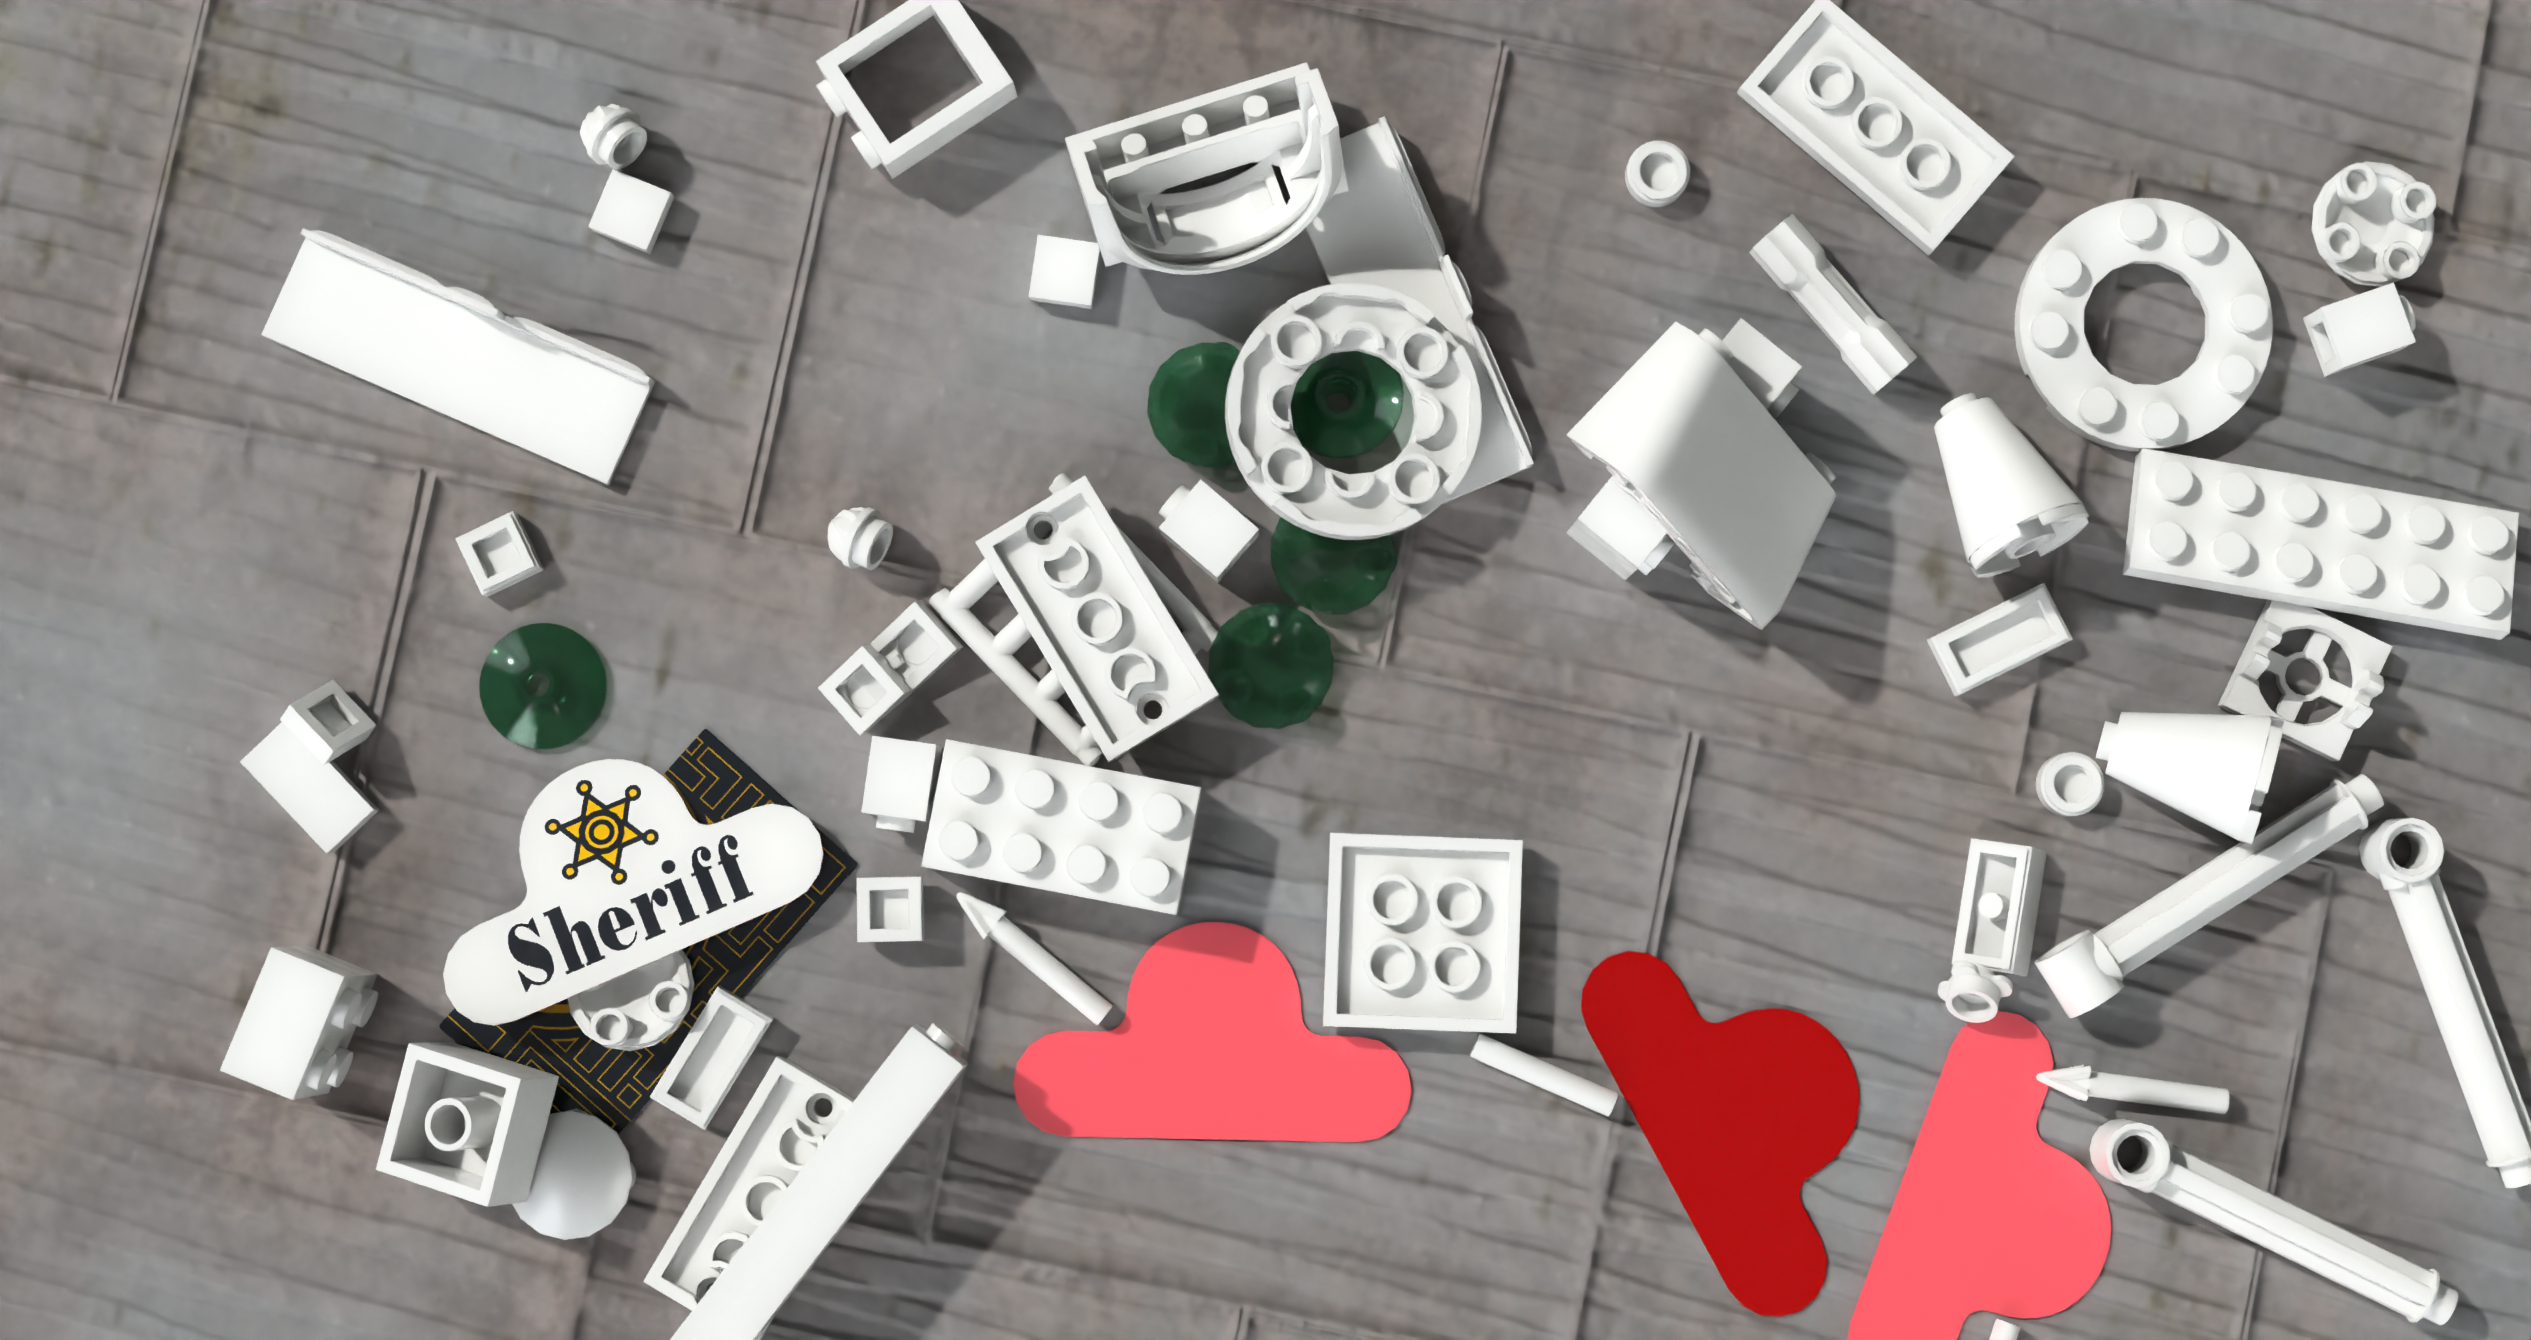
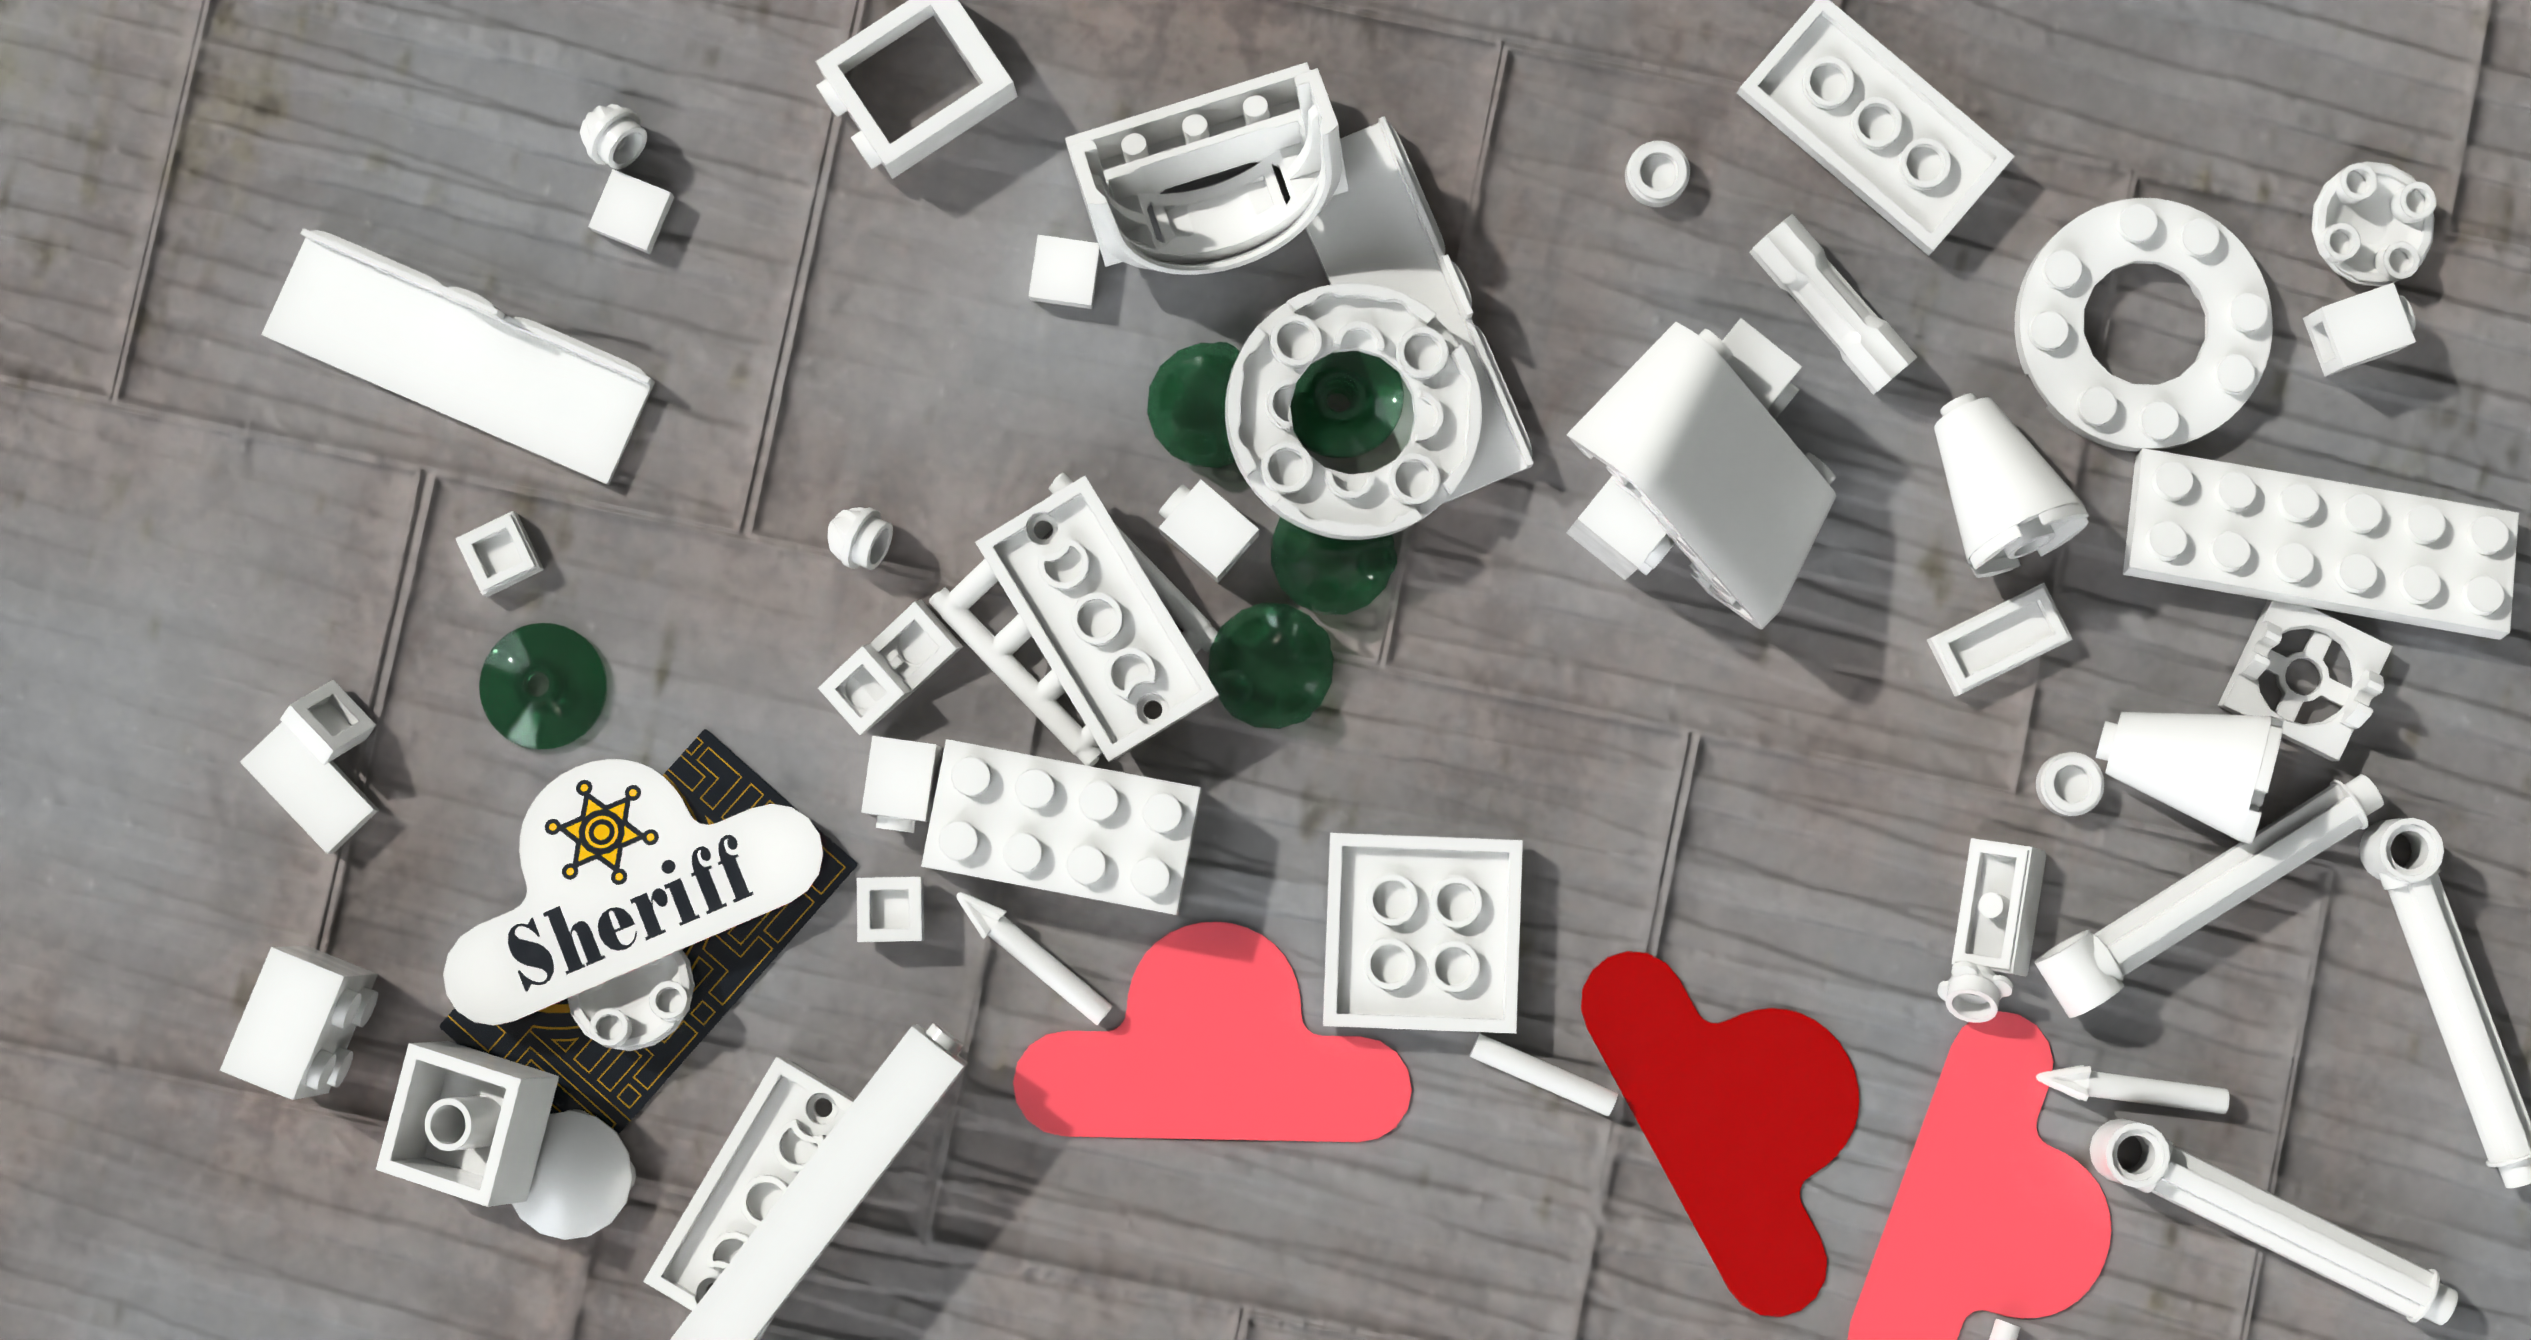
(711, 1057): white tile -> none

